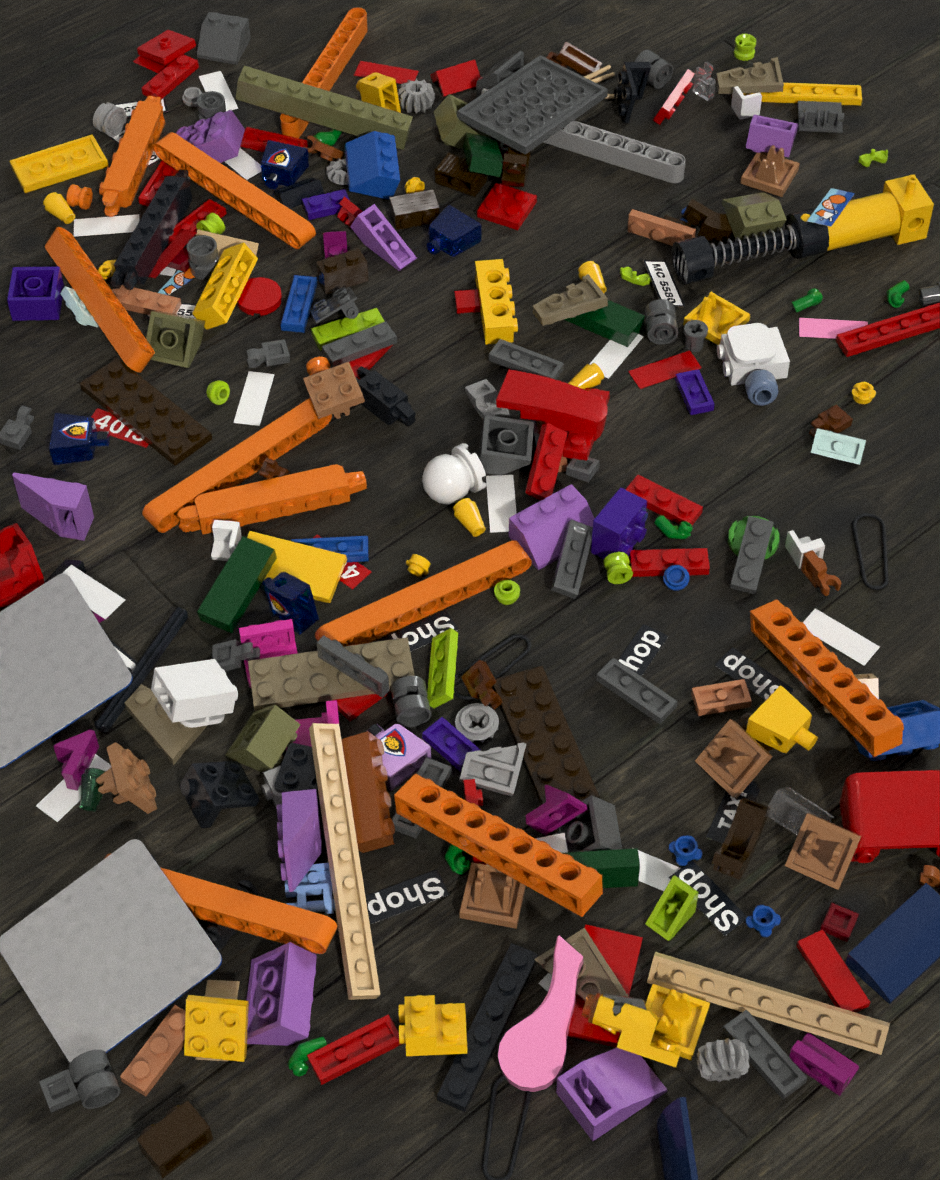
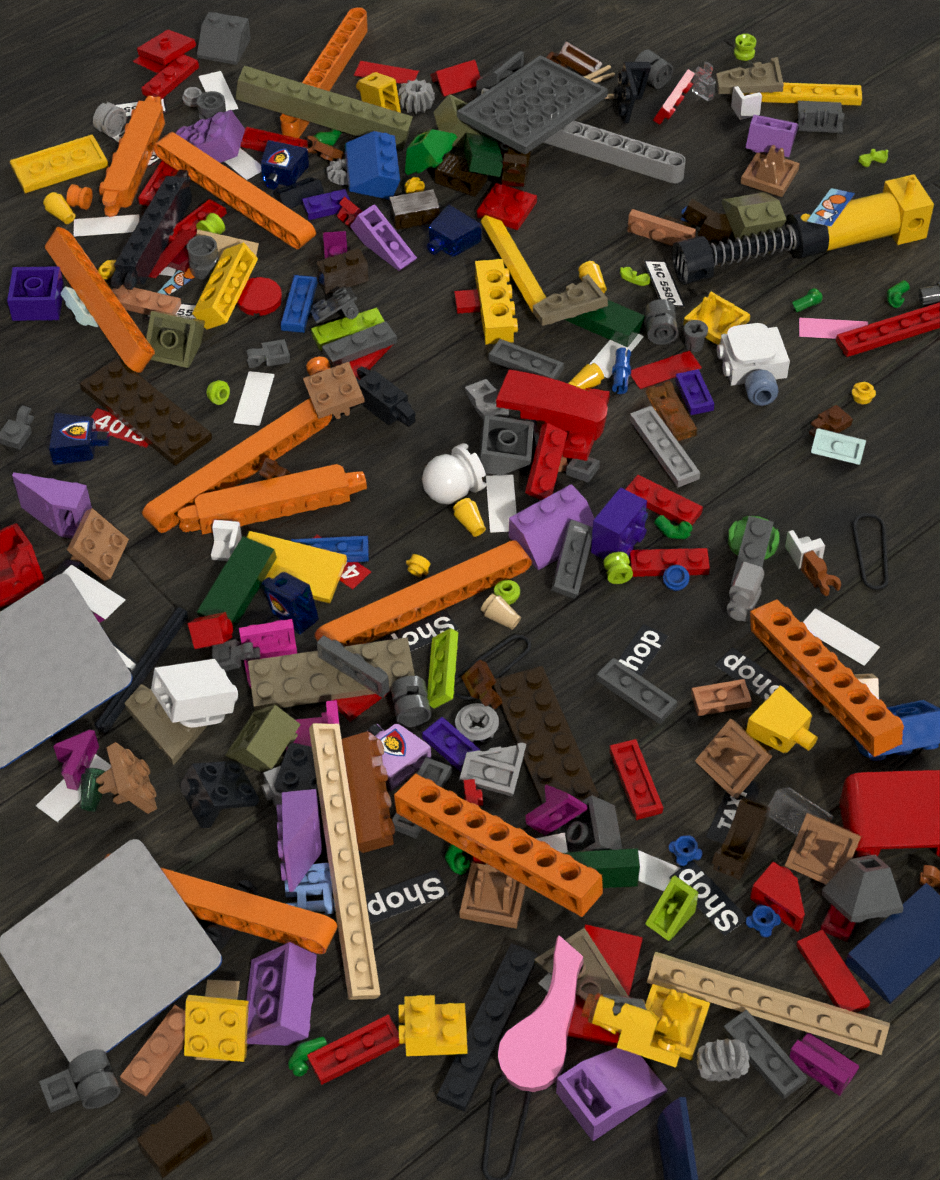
(97, 544): none -> medium nougat plate
(210, 630): none -> red brick
(428, 150): none -> green slope
(500, 611): none -> tan cone
(513, 260): none -> yellow tile
(621, 371): none -> blue pin
(636, 779): none -> red plate
(664, 446): none -> light grey plate
(671, 411): none -> clear orange plate
(745, 591): none -> light grey brick
(781, 892): none -> red slope
(864, 890): none -> dark grey slope

